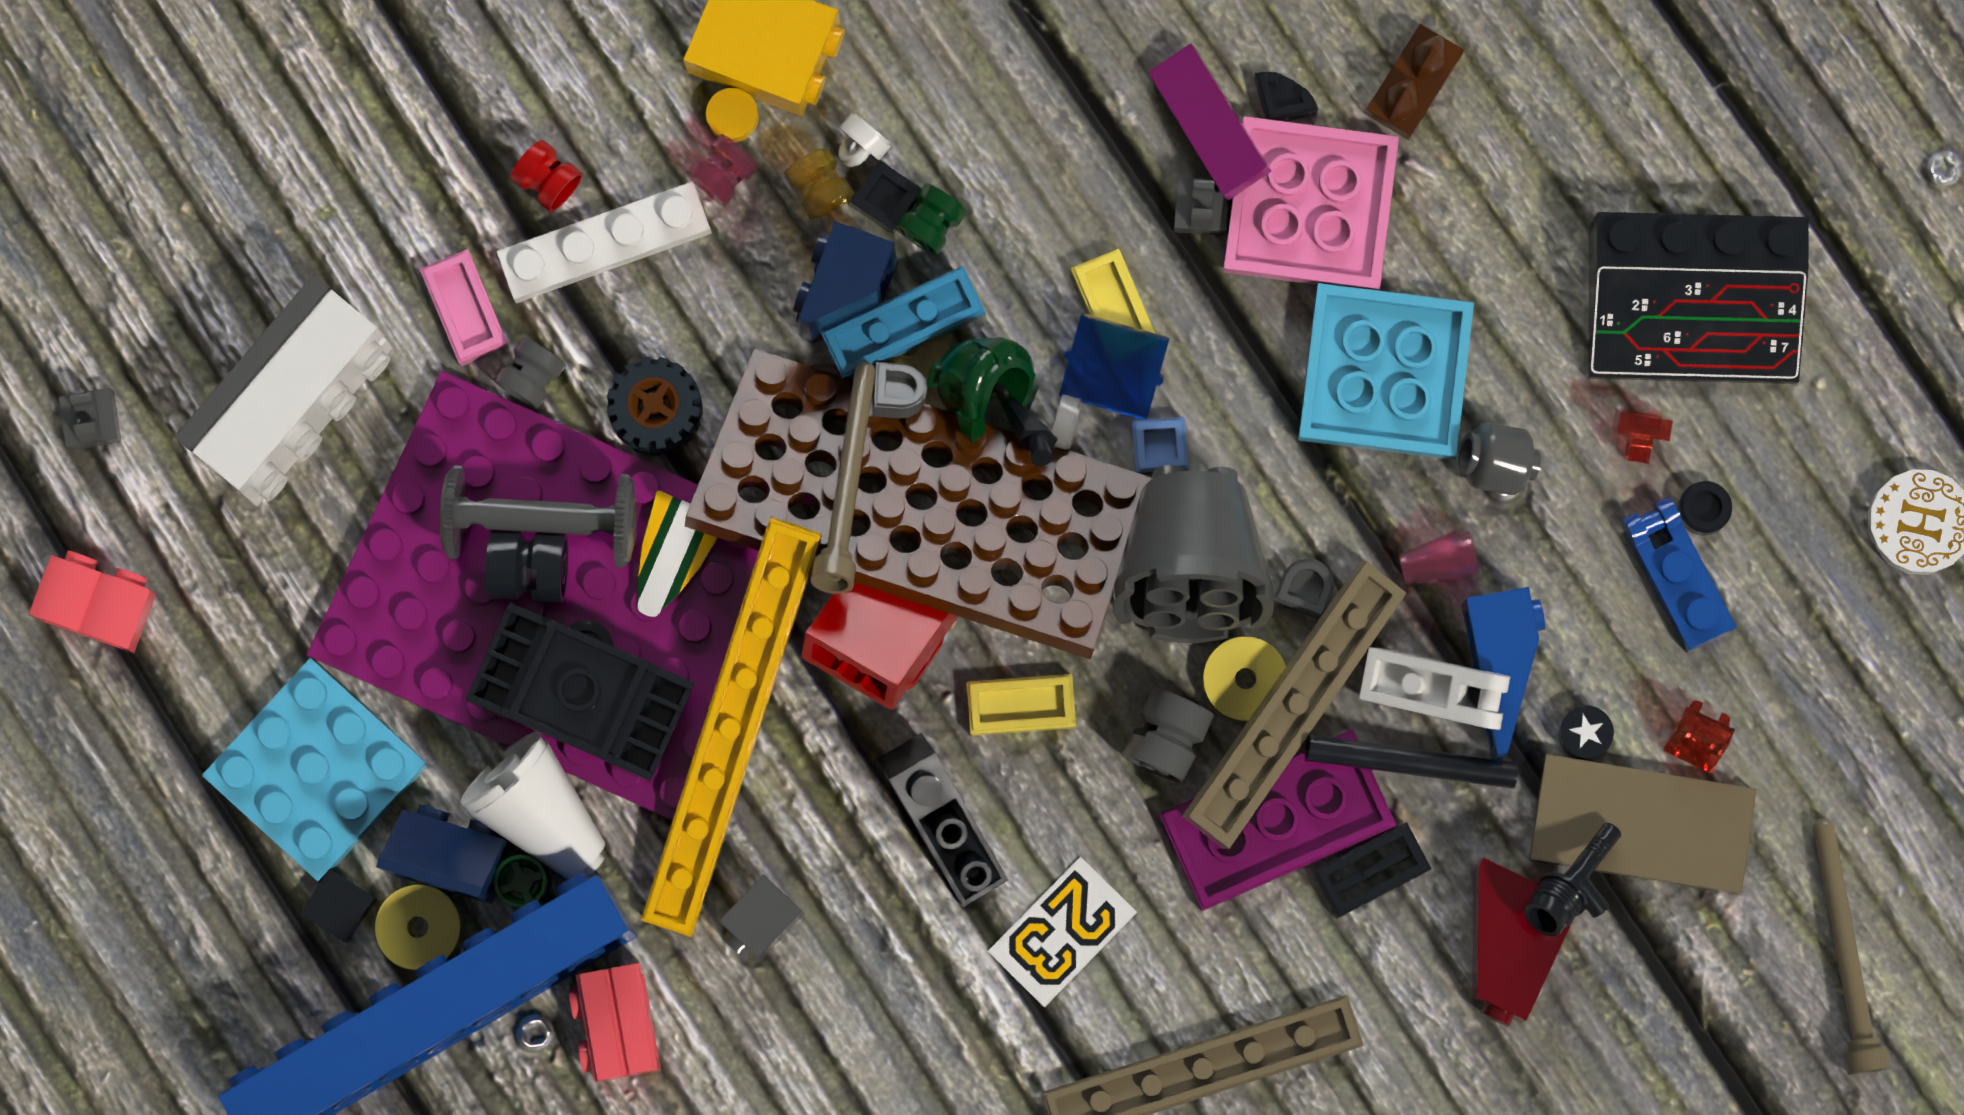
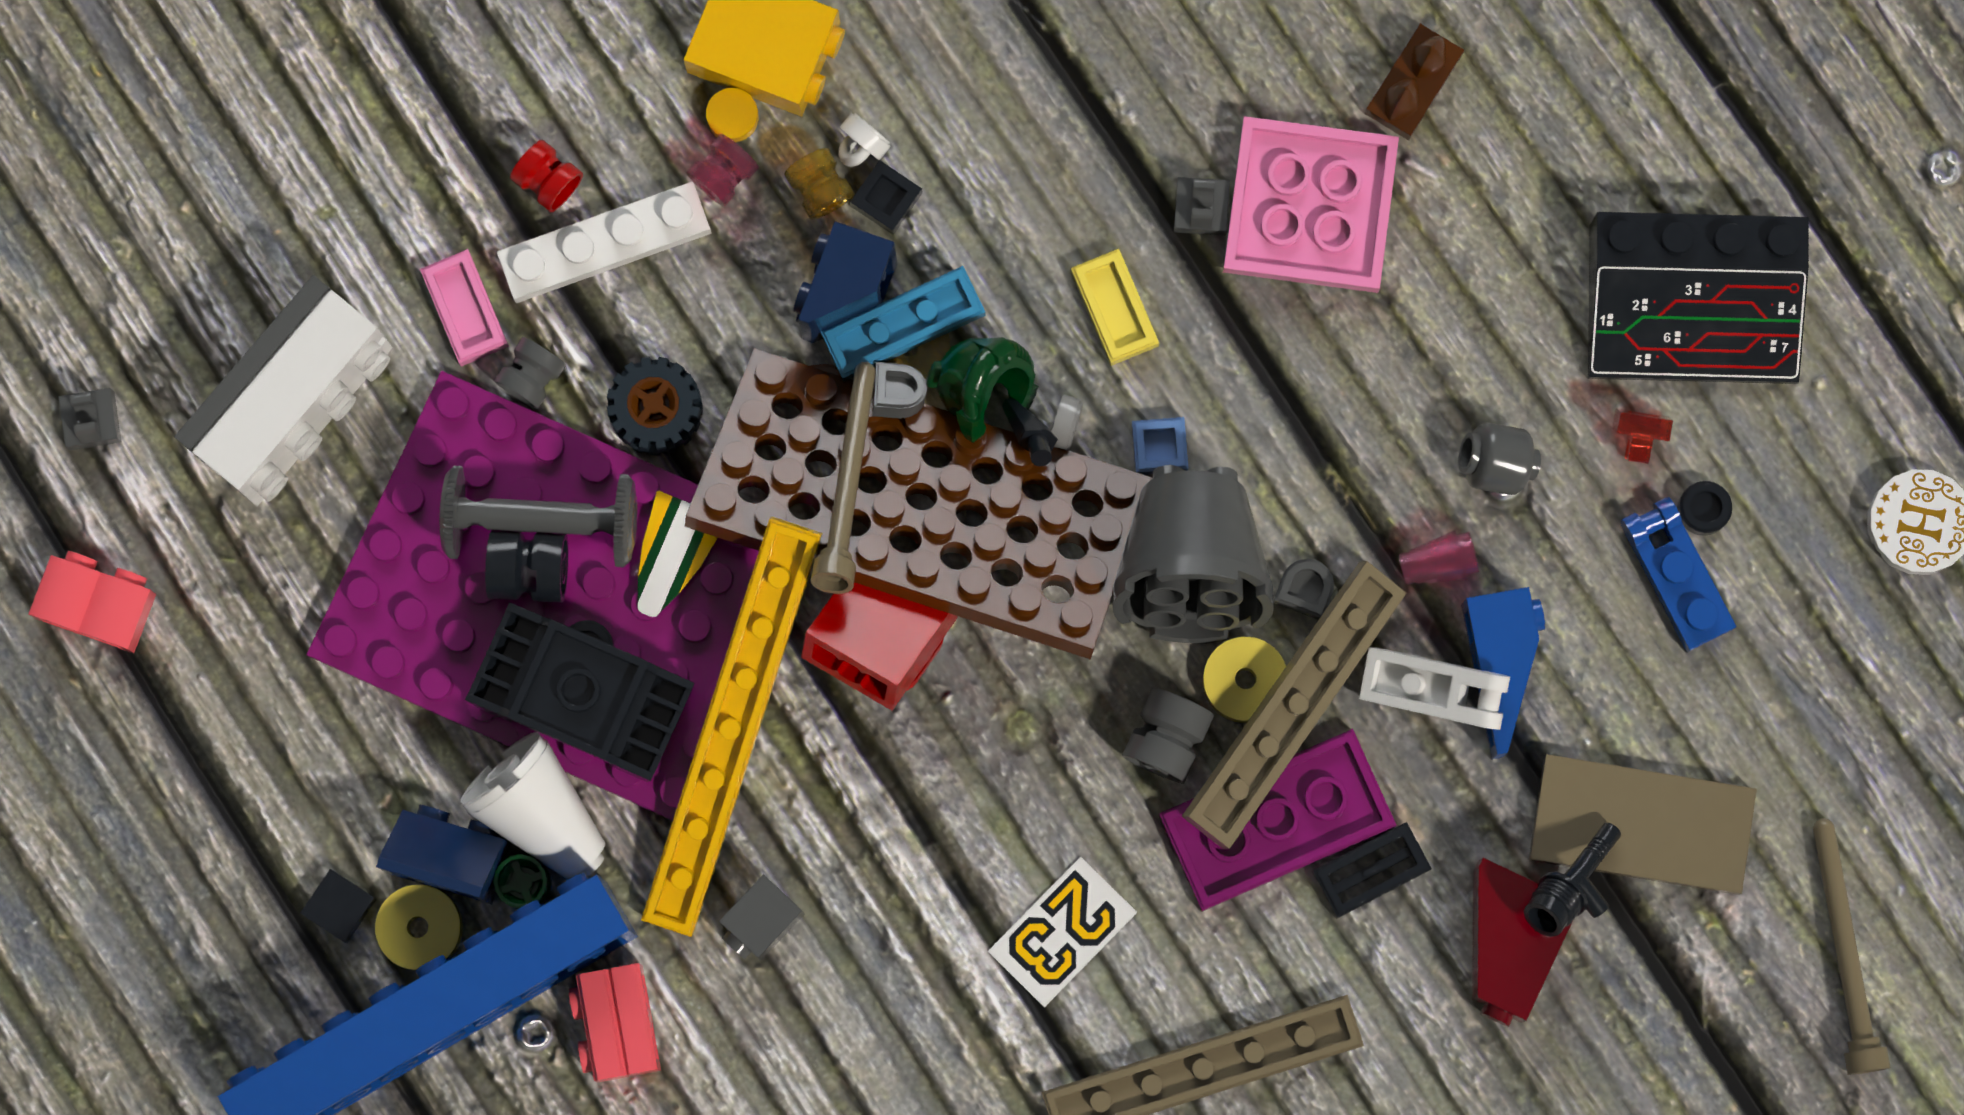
(315, 770): medium azure plate -> none
(931, 219): dark green wheel -> none
(942, 819): black slope -> none
(1021, 704): light yellow tile -> none
(1114, 366): clear blue piece -> none
(1209, 121): magenta tile -> none
(1283, 97): black tile -> none
(1386, 371): medium azure plate -> none
(1411, 761): black piece -> none
(1586, 732): black tile -> none
(1699, 738): clear red tile -> none

